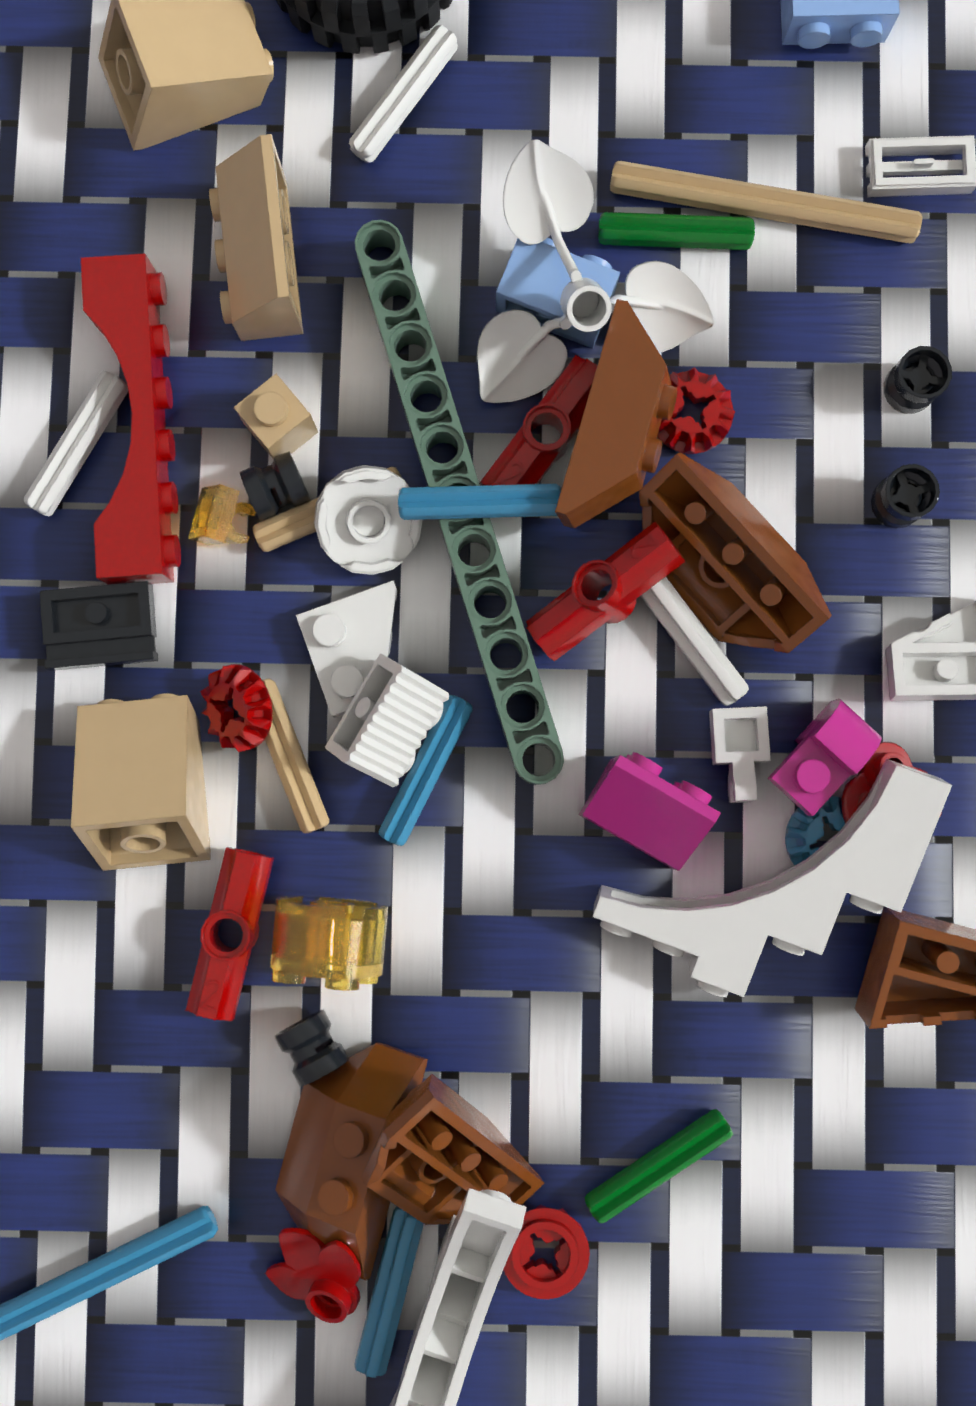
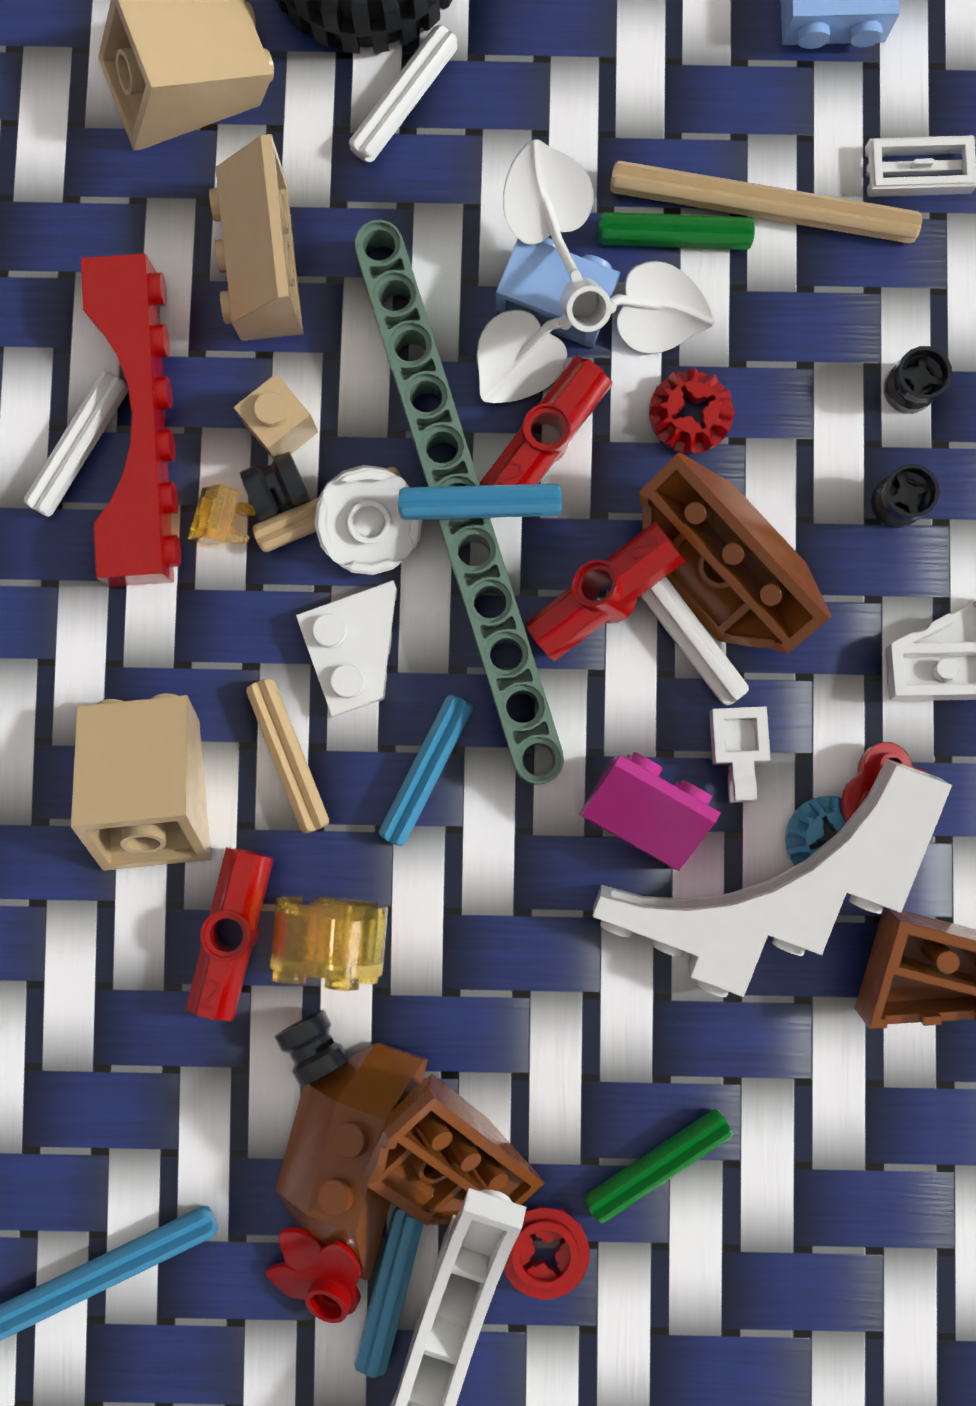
(98, 625): black plate -> none
(249, 699): red gear -> none
(387, 721): white brick -> none
(619, 422): dark orange wedge -> none
(826, 755): dark pink brick -> none

